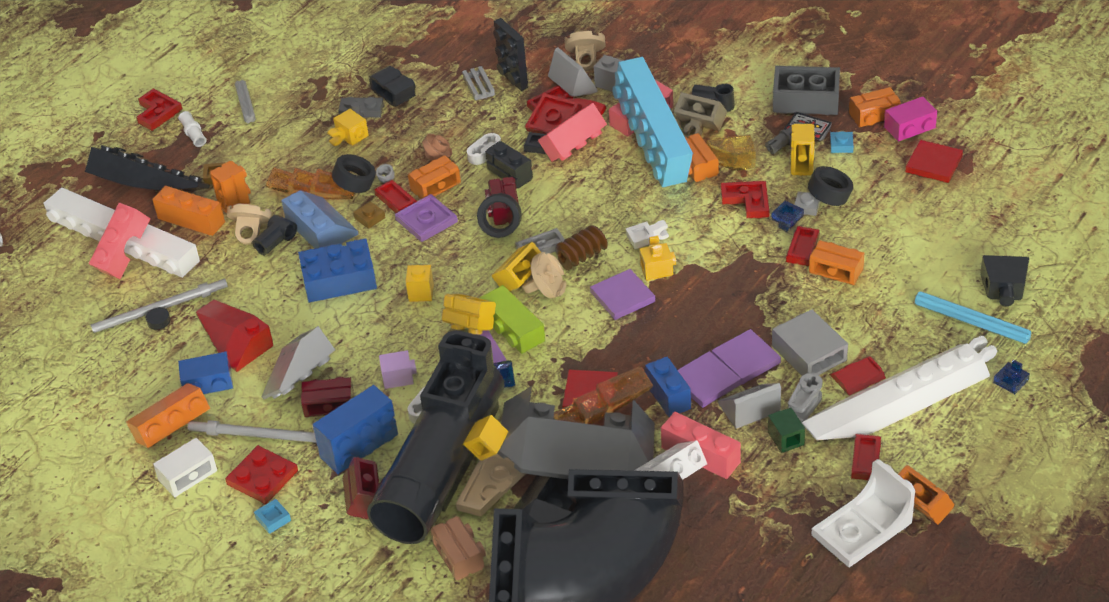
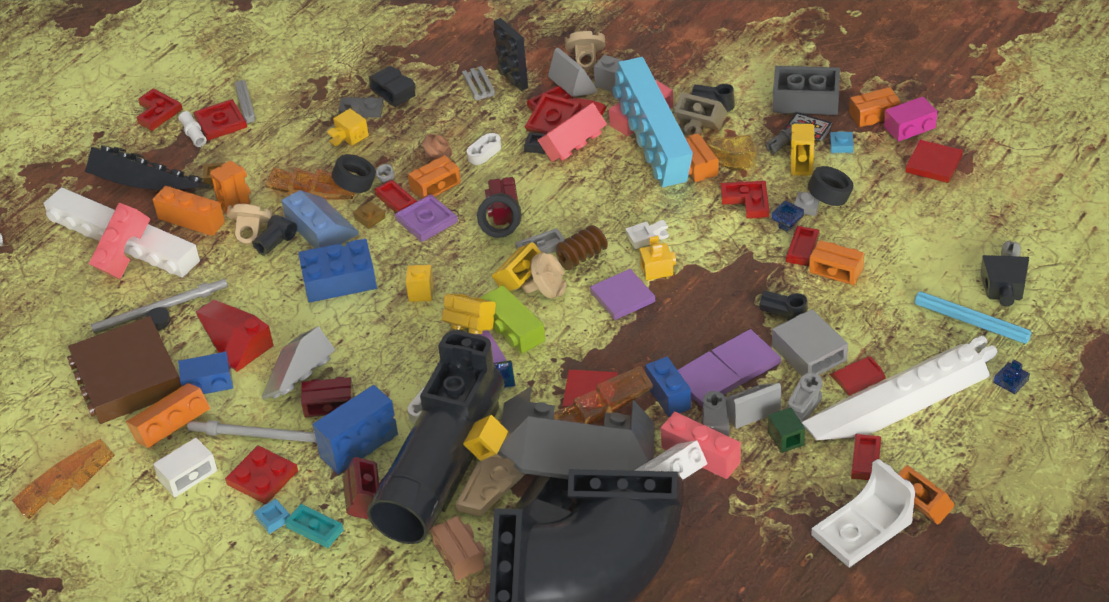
(58, 480): none -> clear orange slope
(123, 370): none -> reddish brown brick
(220, 119): none -> red tile
(314, 525): none -> teal plate
(397, 369): lavender brick -> none
(508, 162): black brick -> none
(715, 412): none -> dark grey piece
(783, 305): none -> black piece
(1008, 245): none -> light grey hinge

